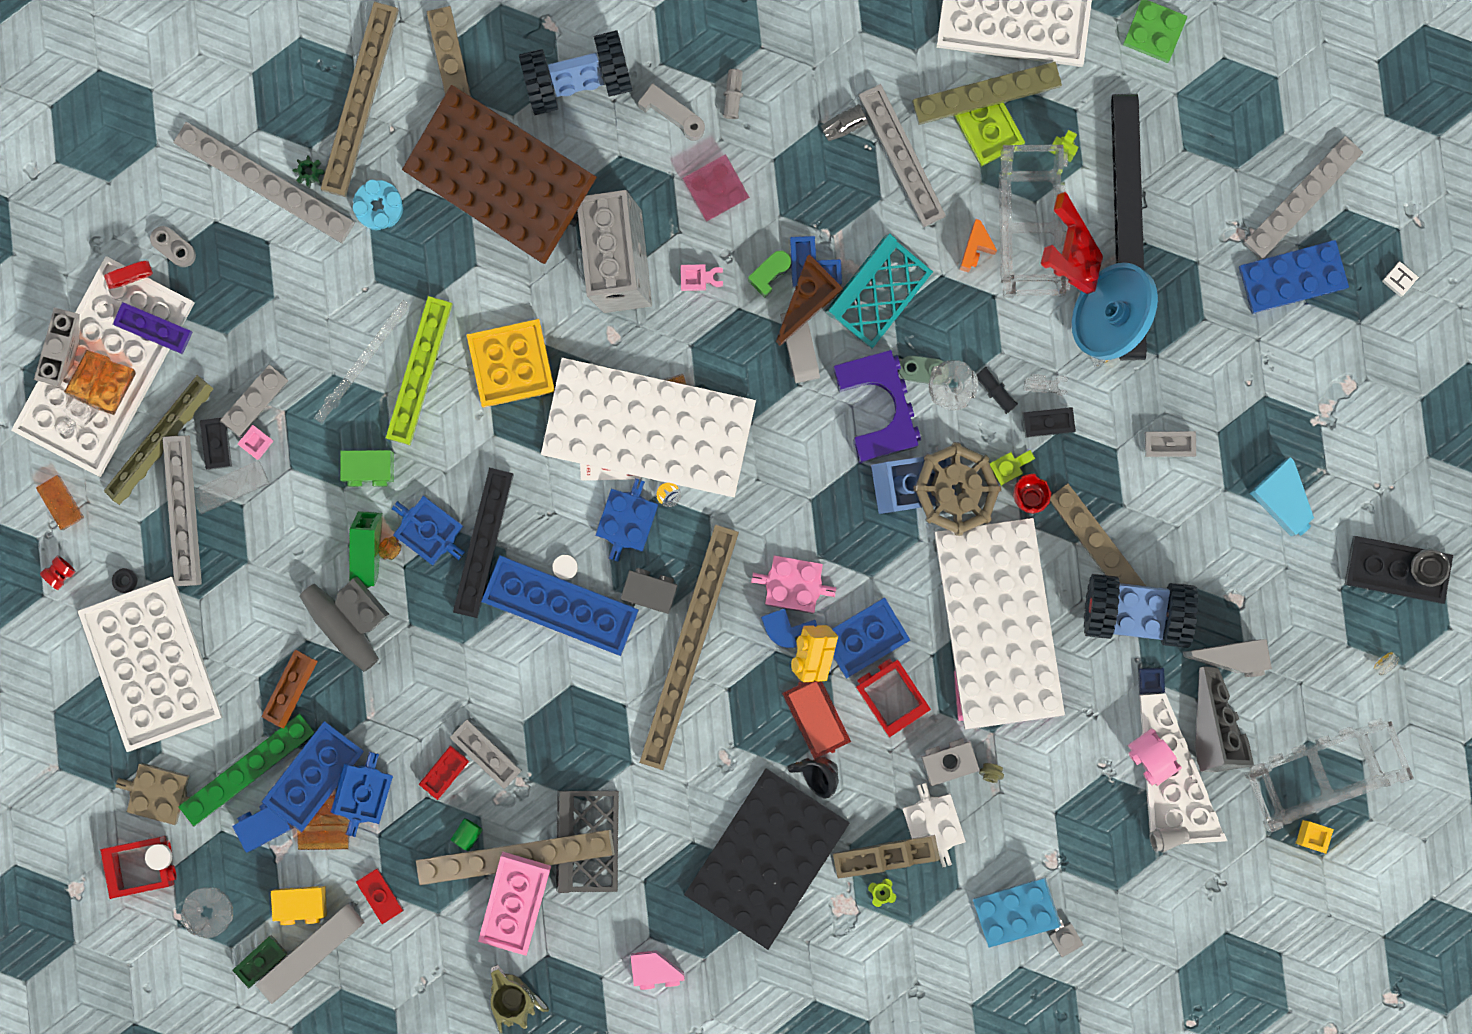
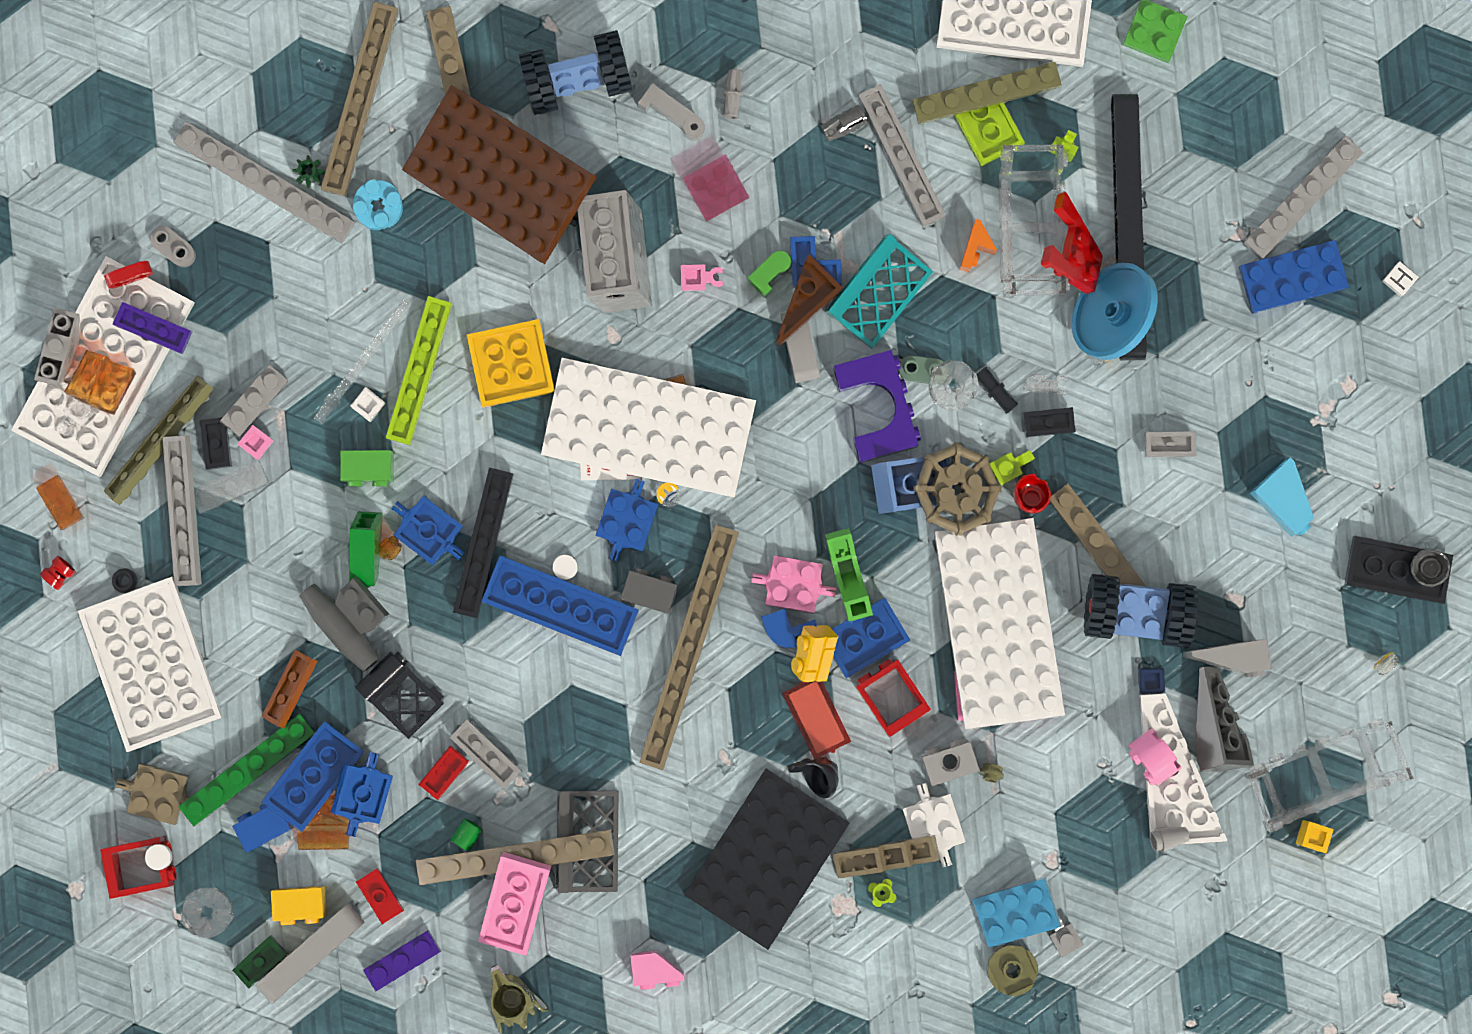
(368, 404): none -> white tile
(385, 679): none -> black piece
(402, 960): none -> dark purple plate
(848, 575): none -> bright green arch
(999, 963): none -> olive plate

